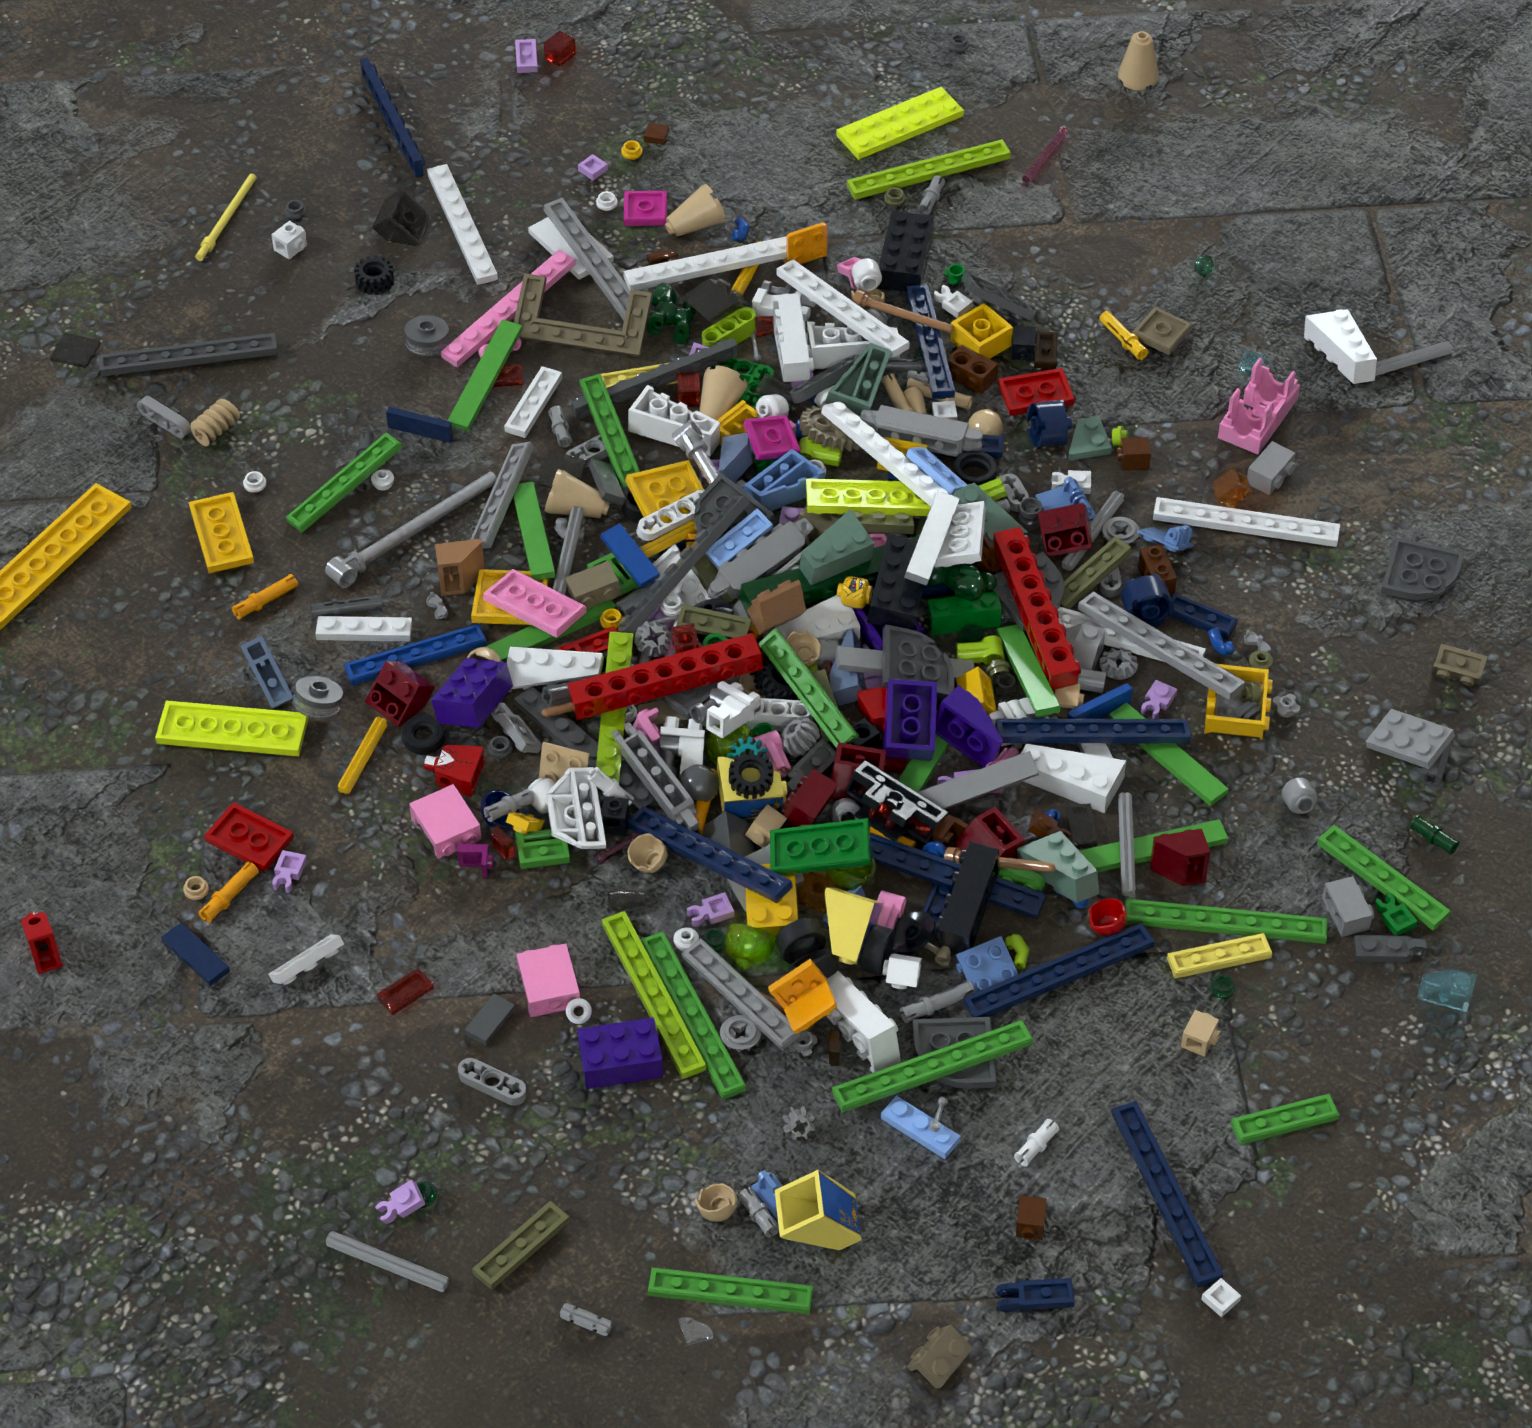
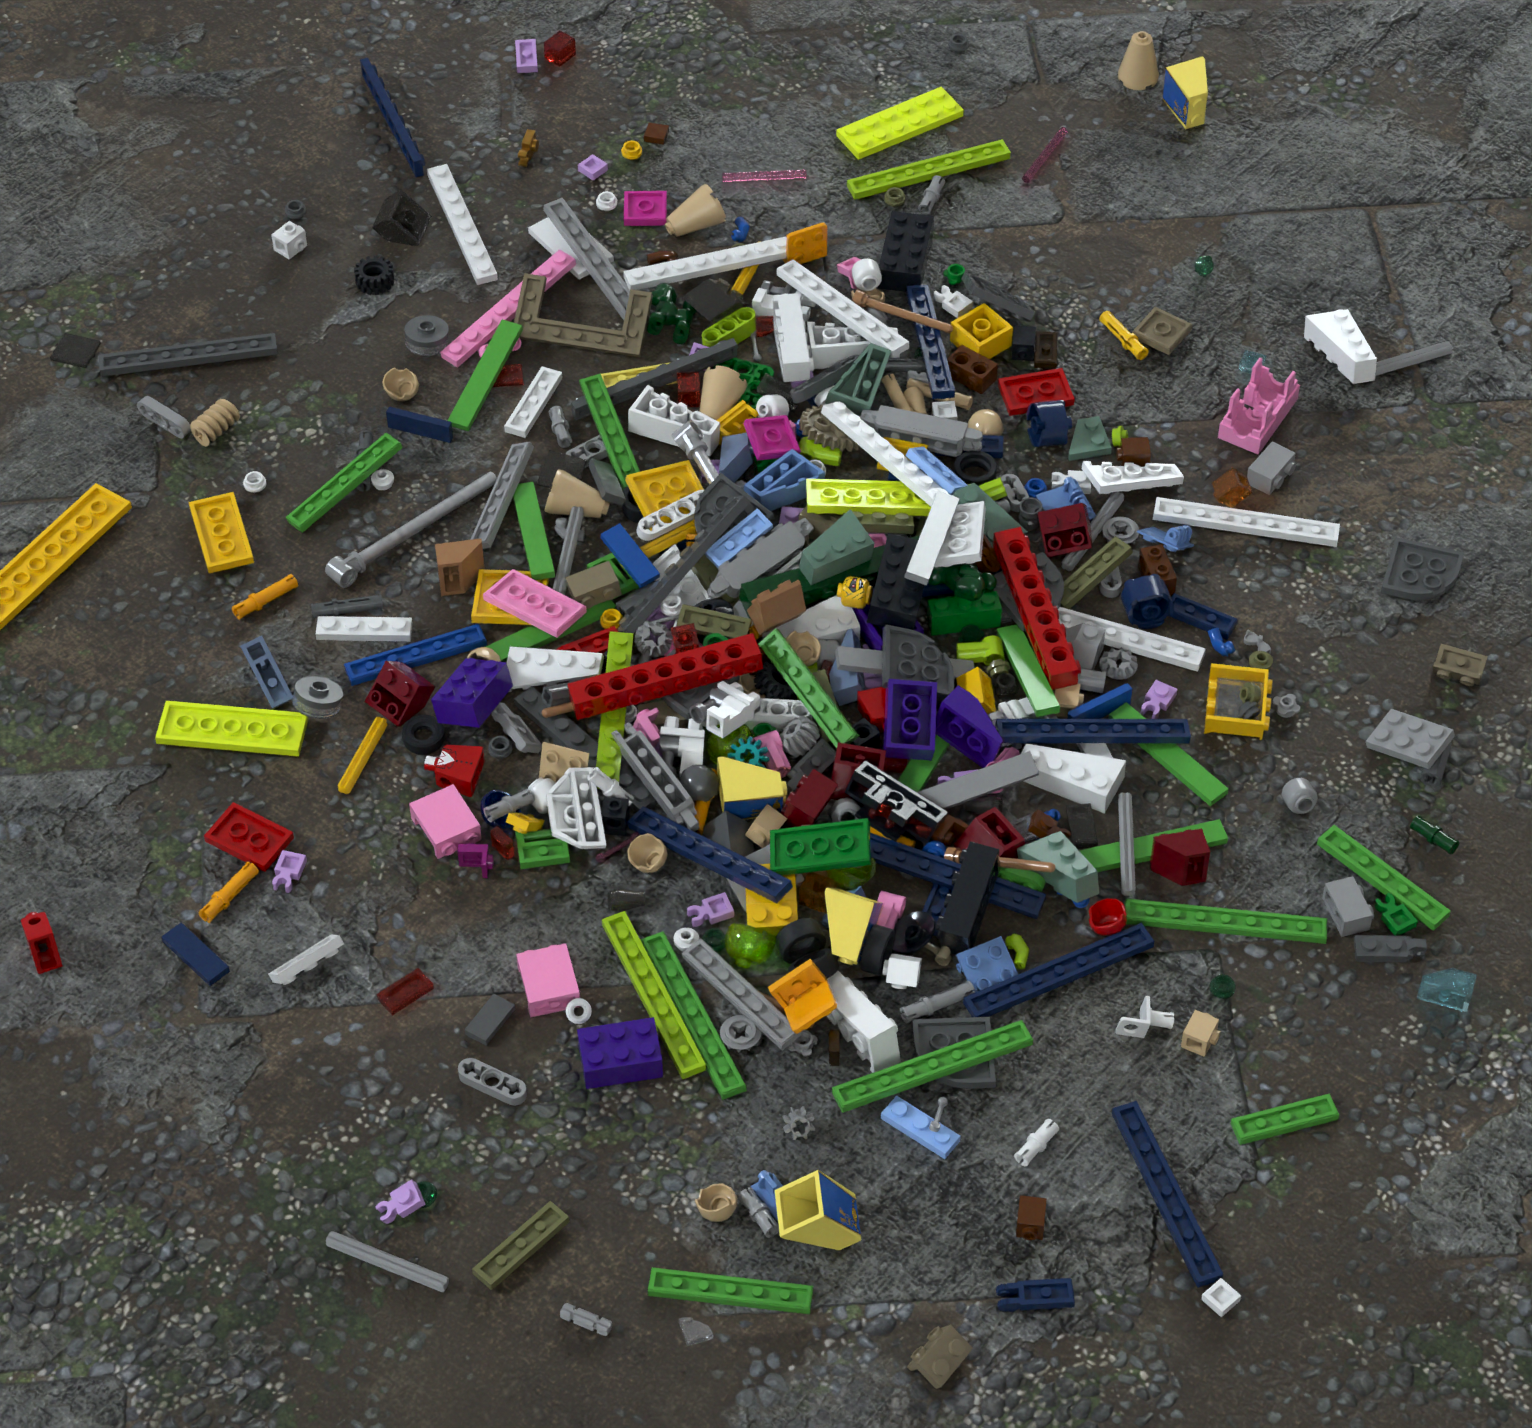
(195, 883): tan plate -> none
(209, 242): light yellow bar -> none
(400, 384): none -> tan hair
(436, 602): light grey piece -> none
(529, 146): none -> pearl gold plate
(751, 761): black tyre -> none
(764, 175): none -> clear pink bar
(1034, 487): none -> blue plate
(1131, 476): none -> white wing
(1147, 1018): none -> white bracket
(1161, 645): light grey plate -> none
(1187, 91): none -> light yellow slope
(1219, 955): light yellow tile -> none

